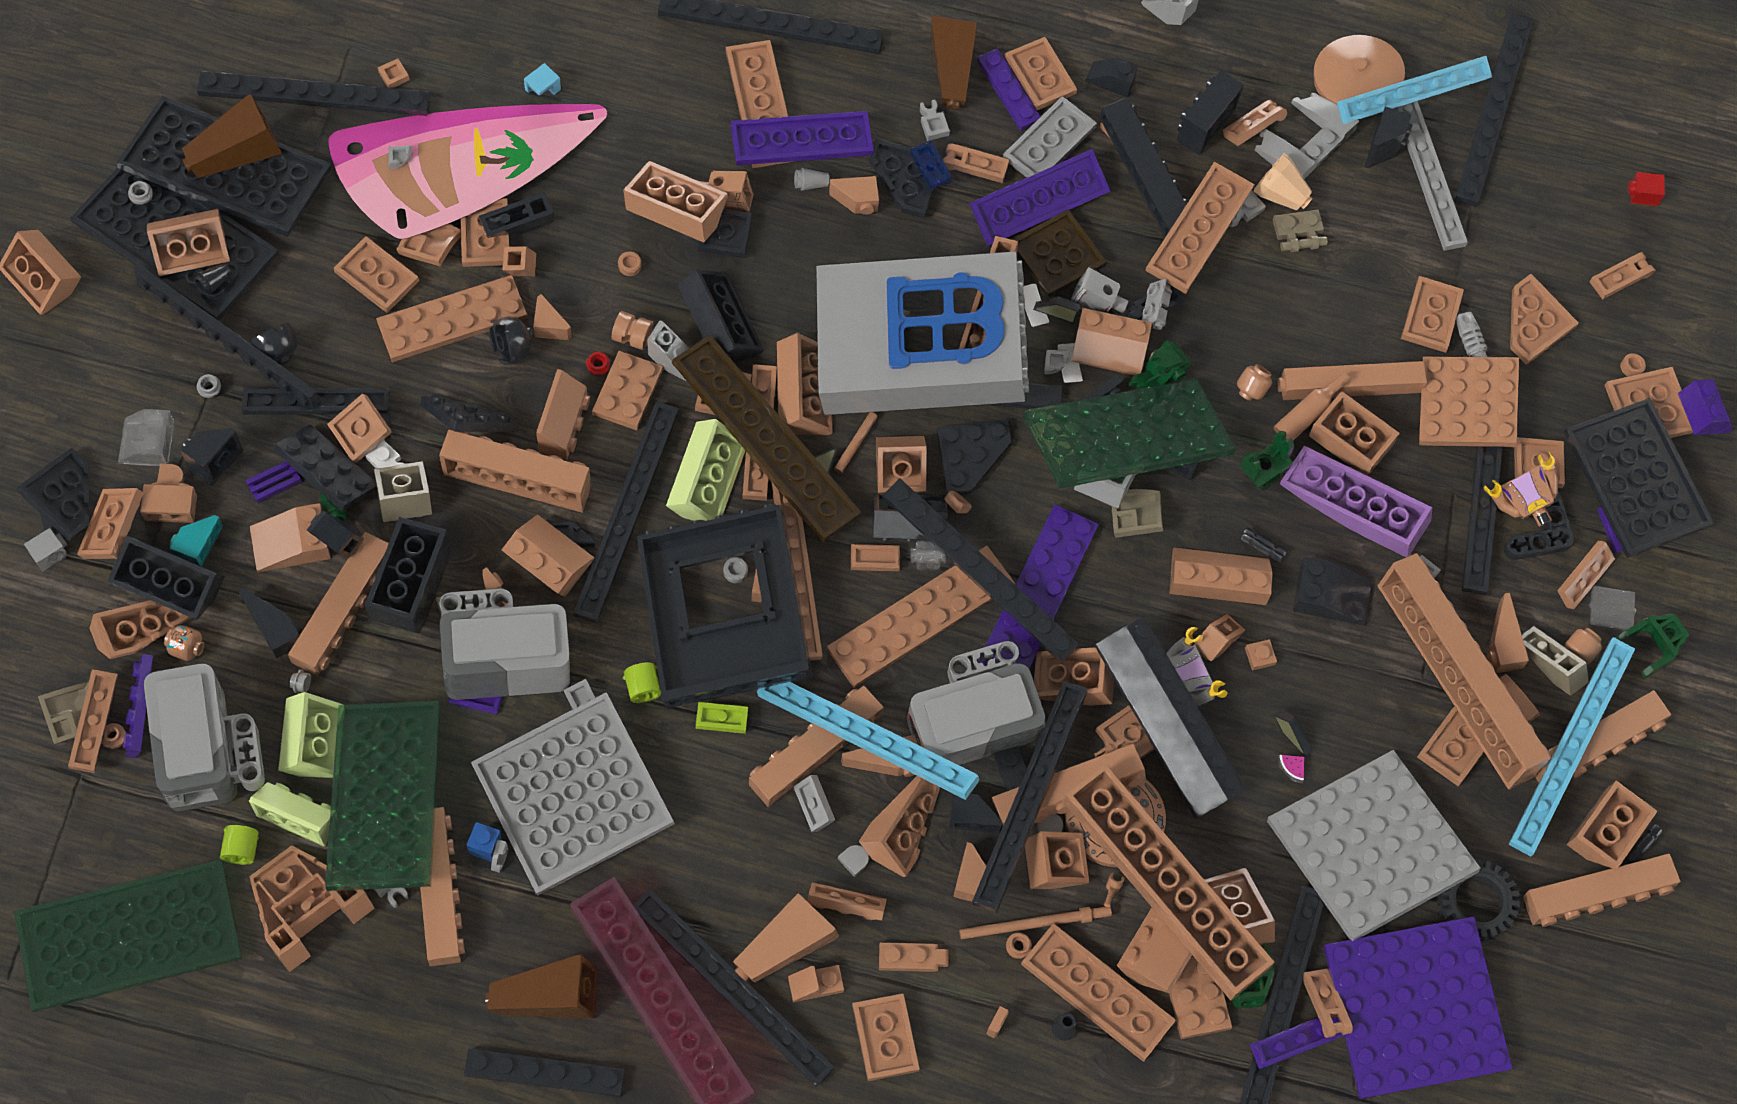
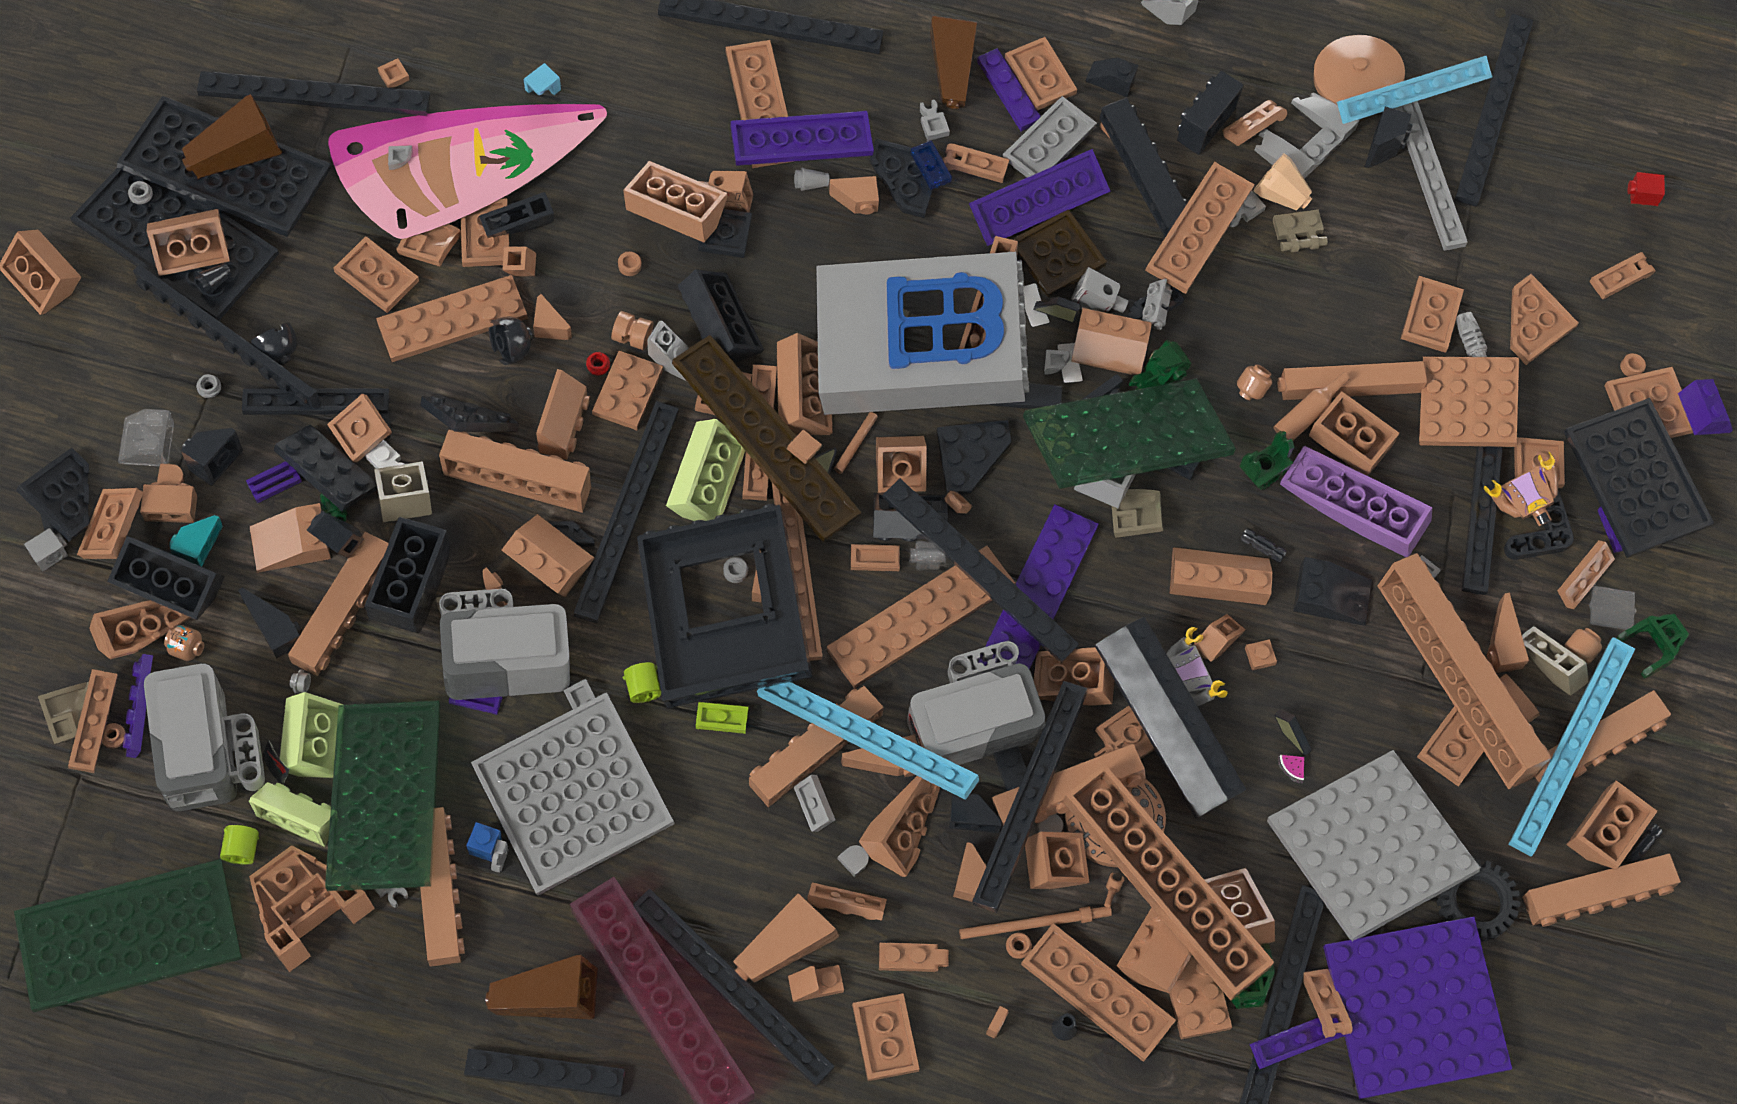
(274, 764): none -> black sticker
(804, 446): none -> nougat tile

